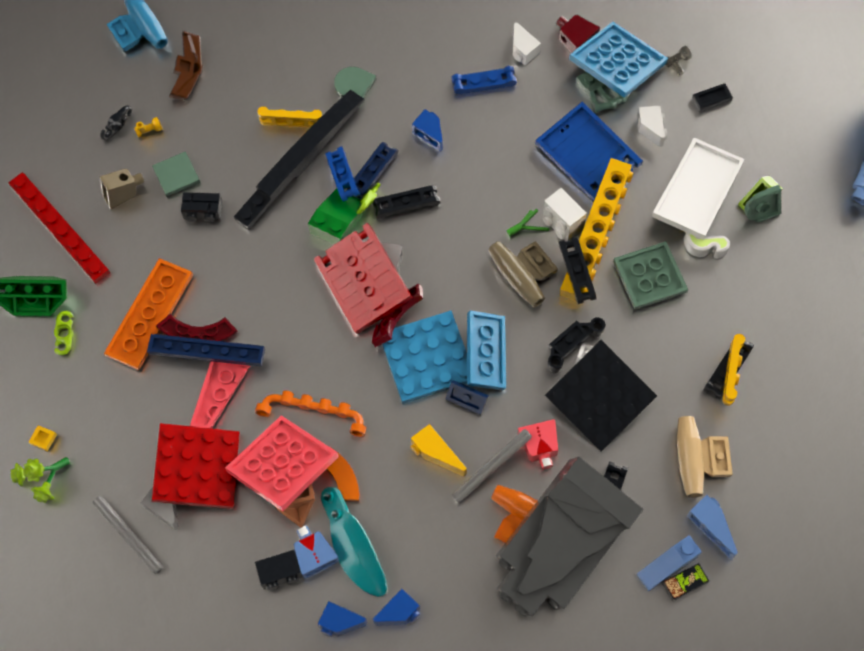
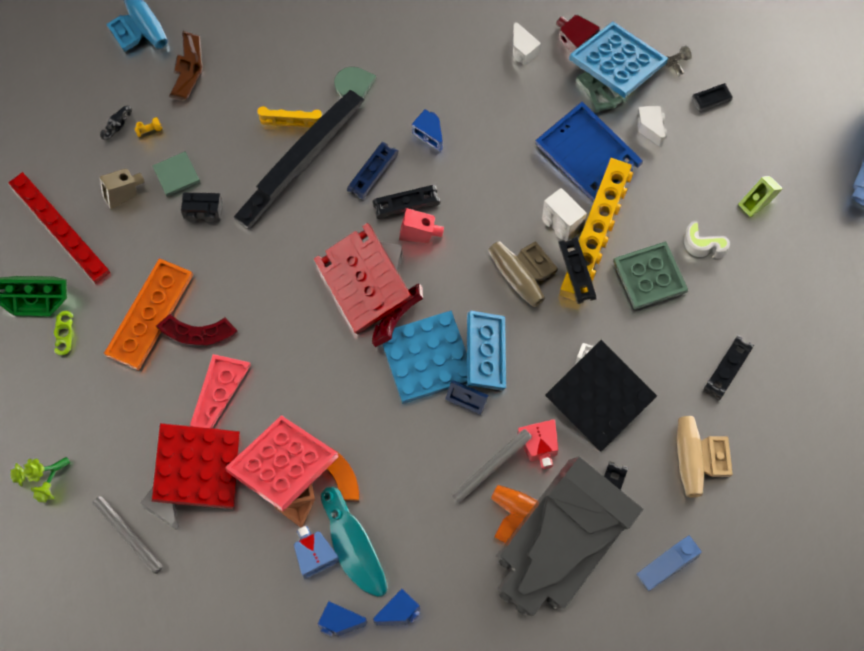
(42, 438): yellow plate -> none
(206, 350): dark blue plate -> none
(278, 570): black brick -> none
(335, 218): green slope -> none
(342, 173): blue plate -> none
(343, 410): orange bar -> none
(368, 198): lime piece -> none
(419, 227): none -> coral torso
(435, 450): yellow slope -> none
(484, 80): blue plate -> none
(520, 226): bright green plant -> none
(571, 339): black plate -> none
(685, 582): tile -> none
(698, 188): white tile -> none
(712, 522): medium blue slope -> none
(732, 377): yellow plate -> none
(764, 204): sand green tile -> none

